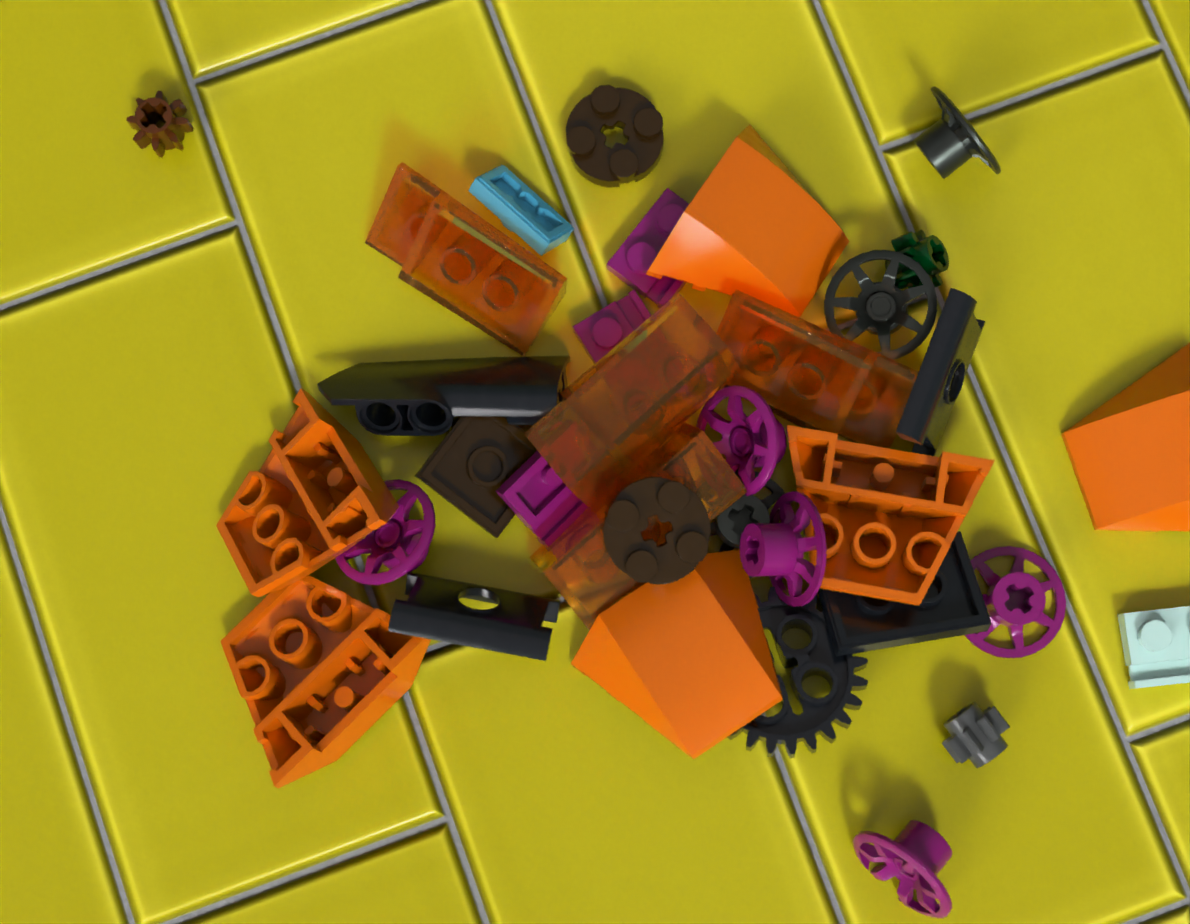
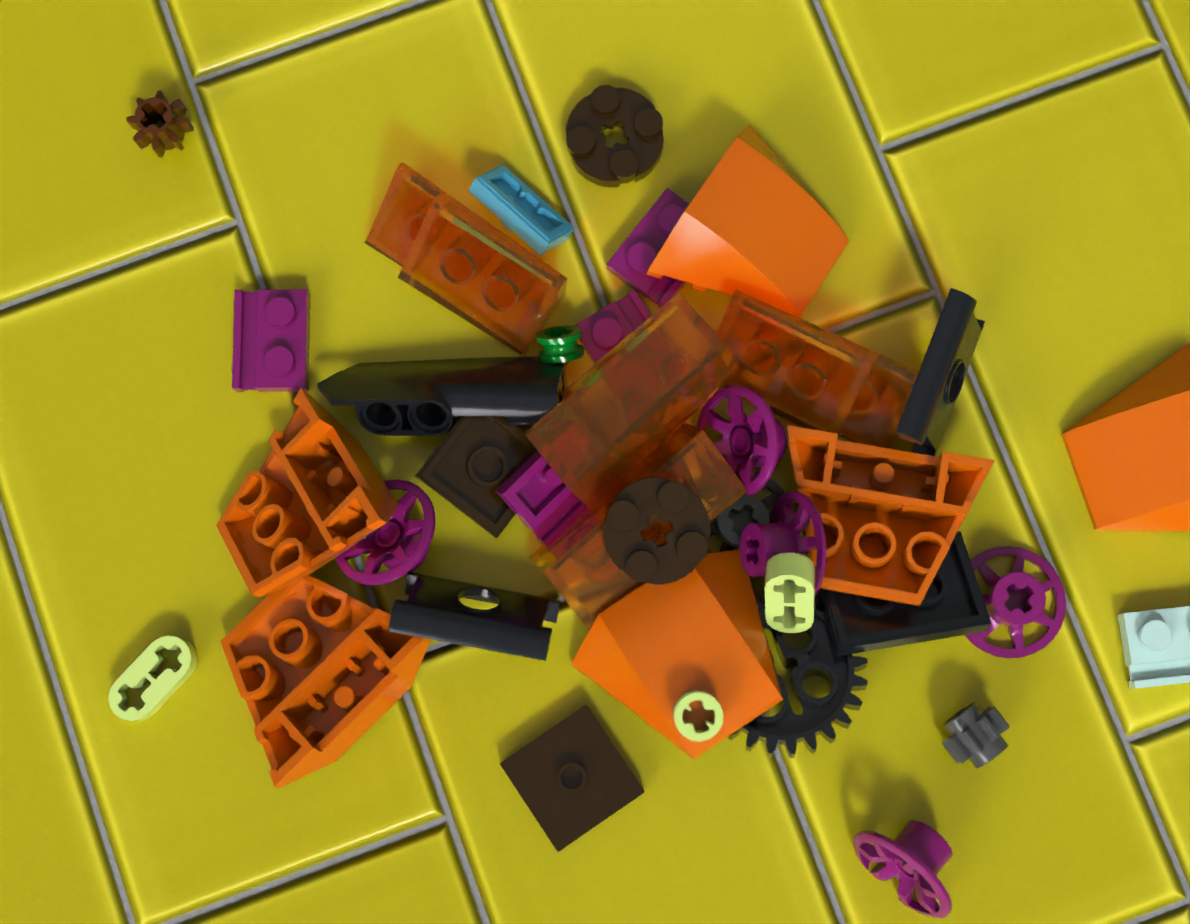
(144, 669): none -> yellowish green beam
(271, 340): none -> magenta plate
(560, 344): none -> green bush
(572, 778): none -> dark brown plate
(686, 727): none -> yellowish green bush
(789, 593): none -> yellowish green beam
(882, 305): pearl dark grey wheel -> none
(924, 250): dark green gear -> none
(952, 140): pearl dark grey wheel -> none

